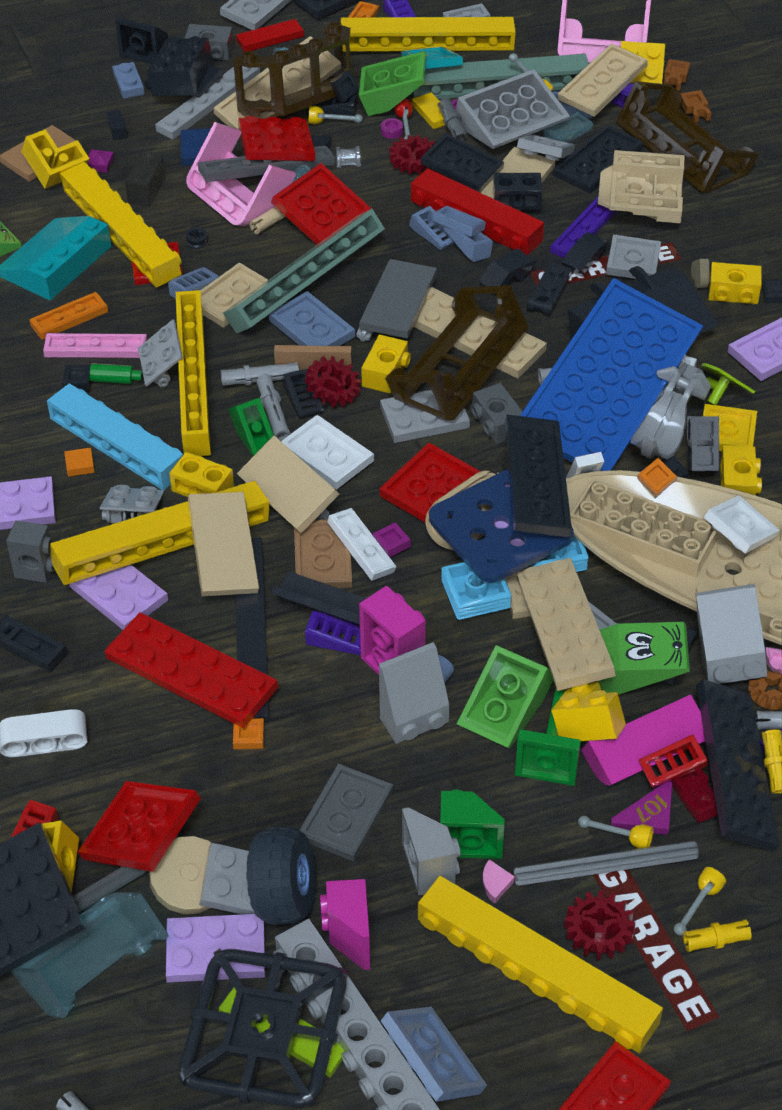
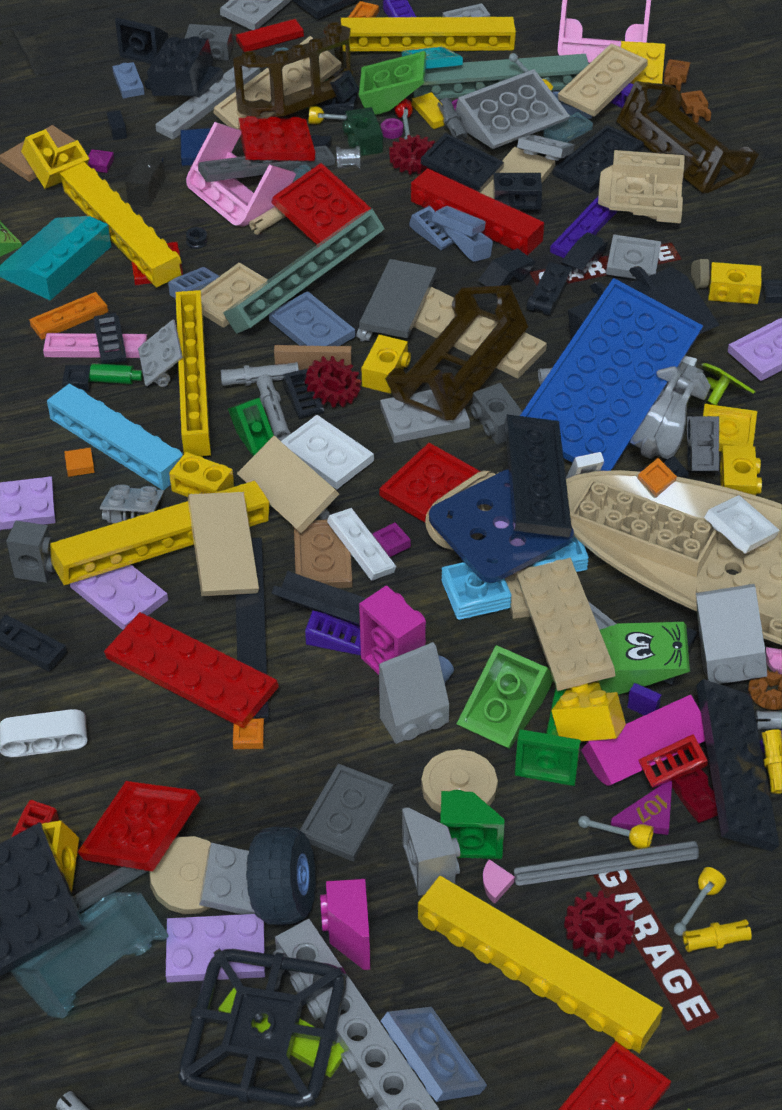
(109, 338): none -> black slope
(363, 131): none -> clear green brick
(458, 771): none -> tan wheel
(643, 699): none -> dark purple tile

